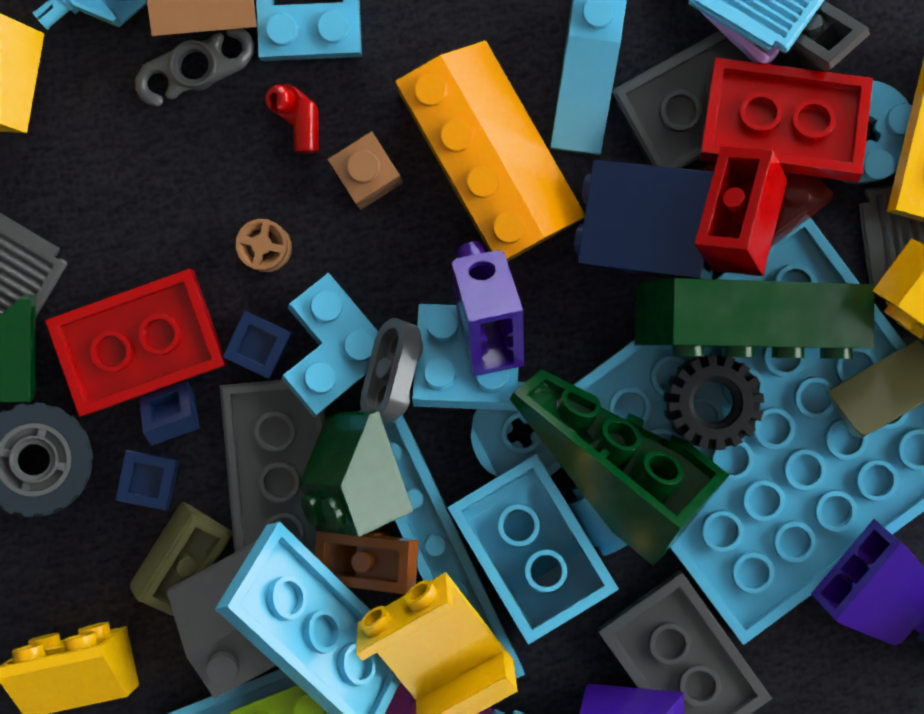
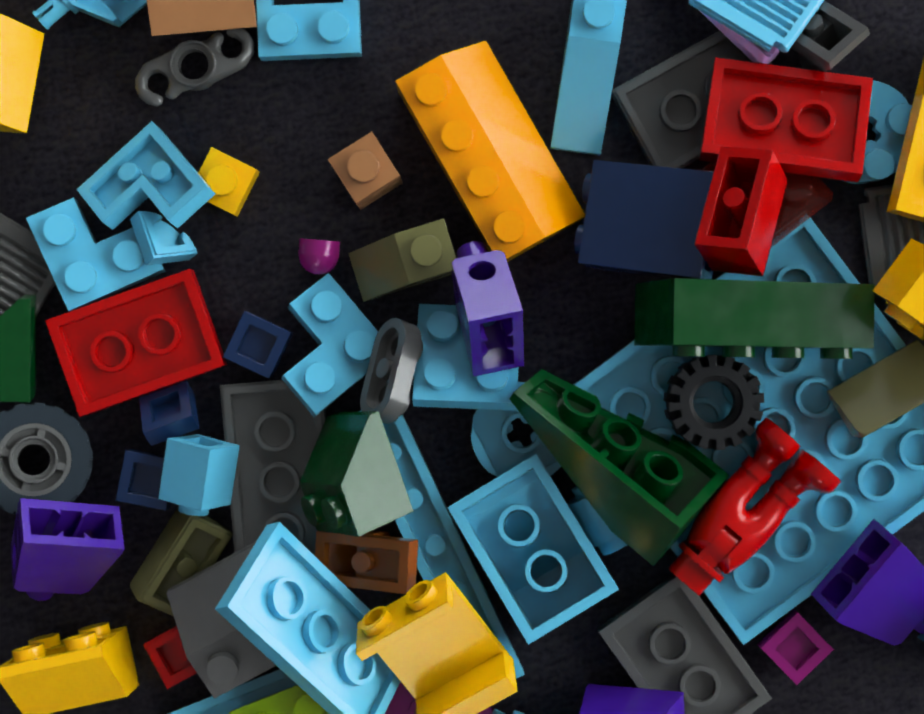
(63, 546): none -> dark purple torso
(78, 264): none -> medium azure plate
(145, 169): none -> medium azure plate
(159, 240): none -> medium azure tile
(169, 657): none -> red tile
(198, 473): none -> medium azure brick
(228, 179): none -> yellow plate
(254, 243): medium nougat wheel -> none
(299, 112): red arm -> none
(318, 255): none -> magenta hinge
(403, 260): none -> olive slope
(727, 532): none -> red piece
(795, 646): none -> magenta plate

